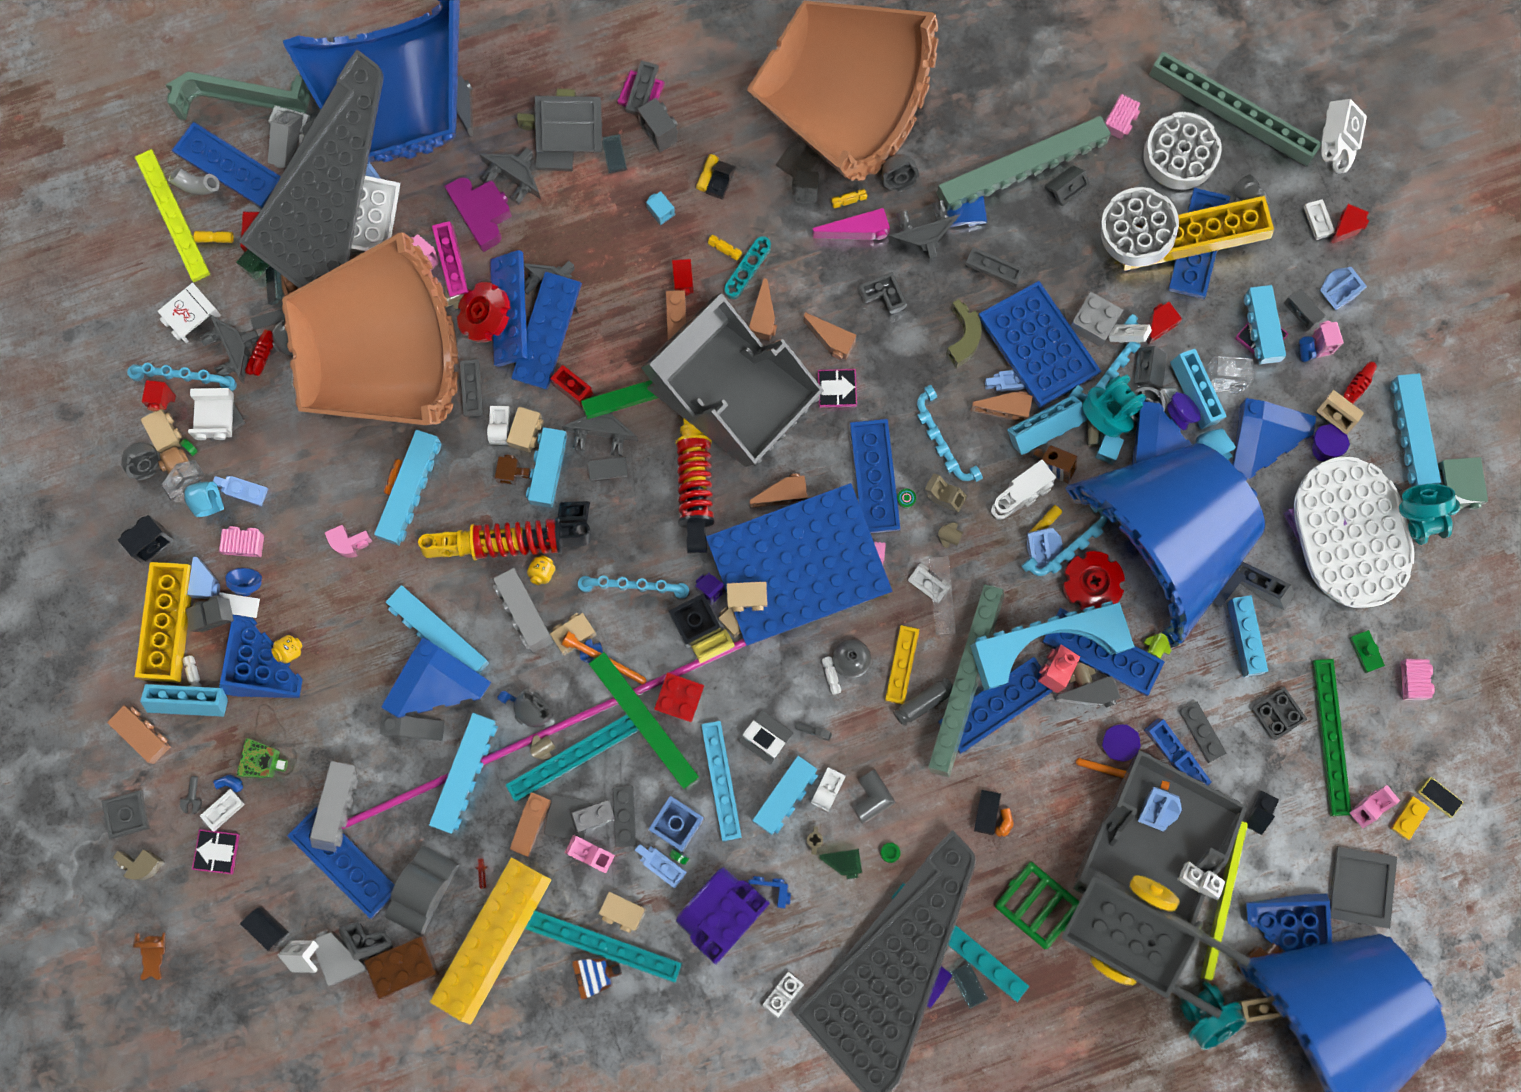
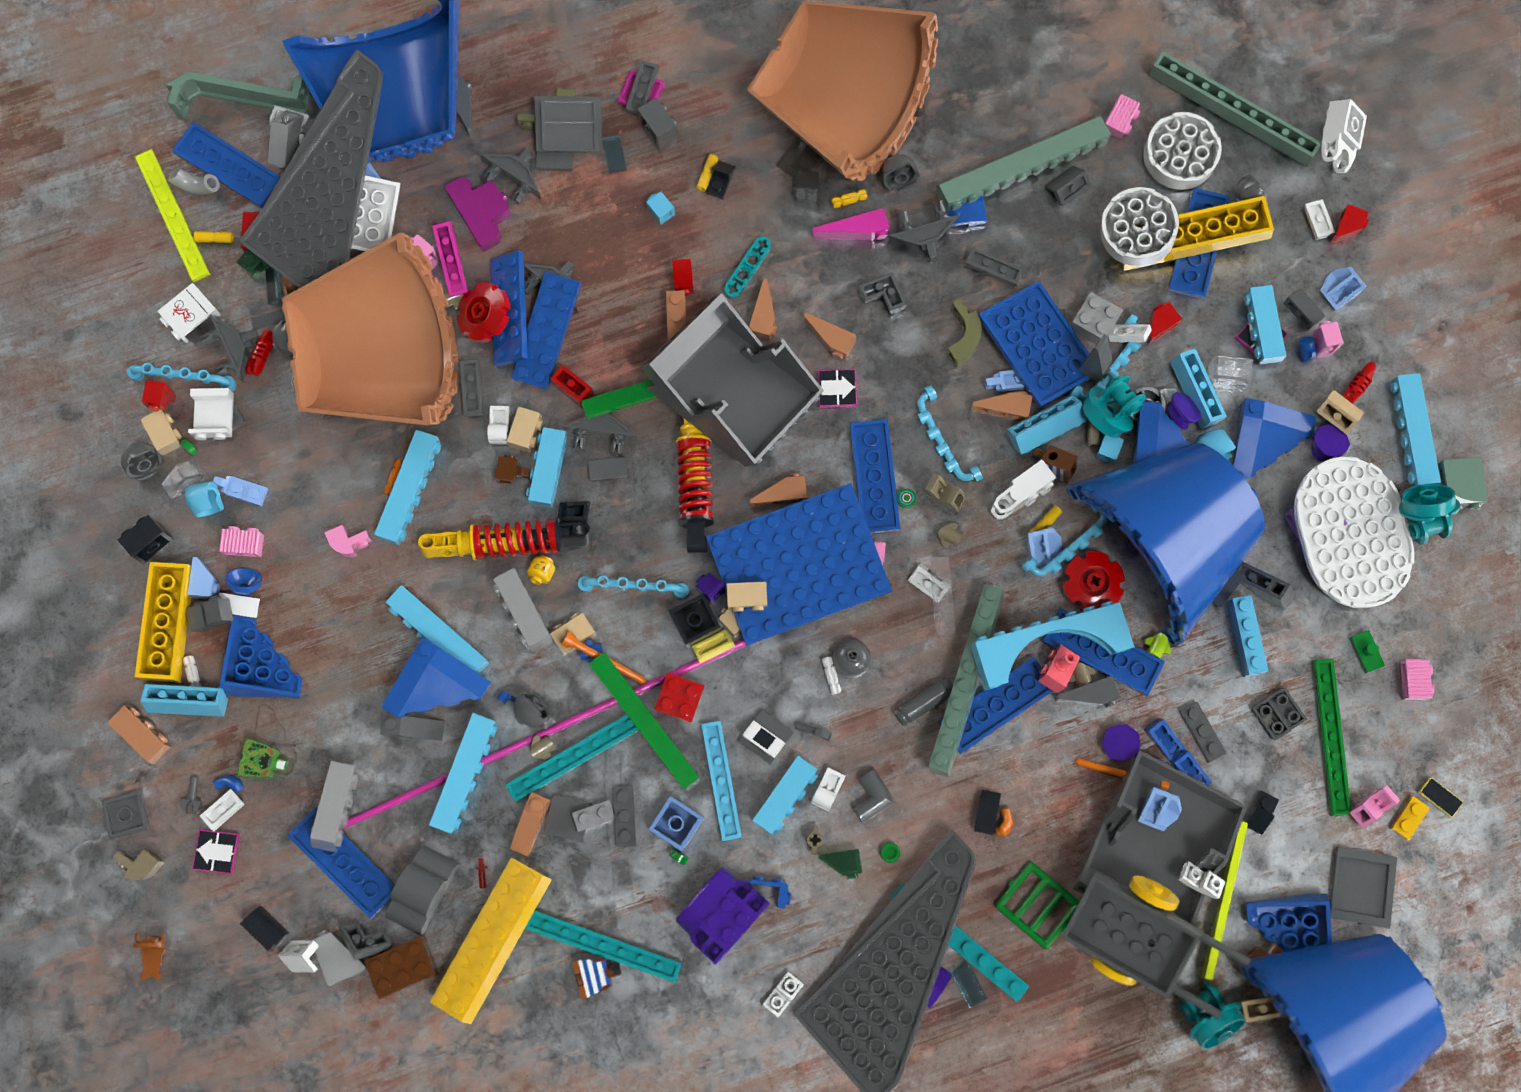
(170, 458): medium nougat head -> none
(286, 649): yellow head -> none
(589, 853): bright pink brick -> none
(622, 912): tan brick -> none
(661, 865): light blue hinge -> none
(724, 247): yellow axle -> none
(902, 665): yellow tile -> none
(1098, 361): none -> dark grey slope
(1150, 366): dark grey panel -> none

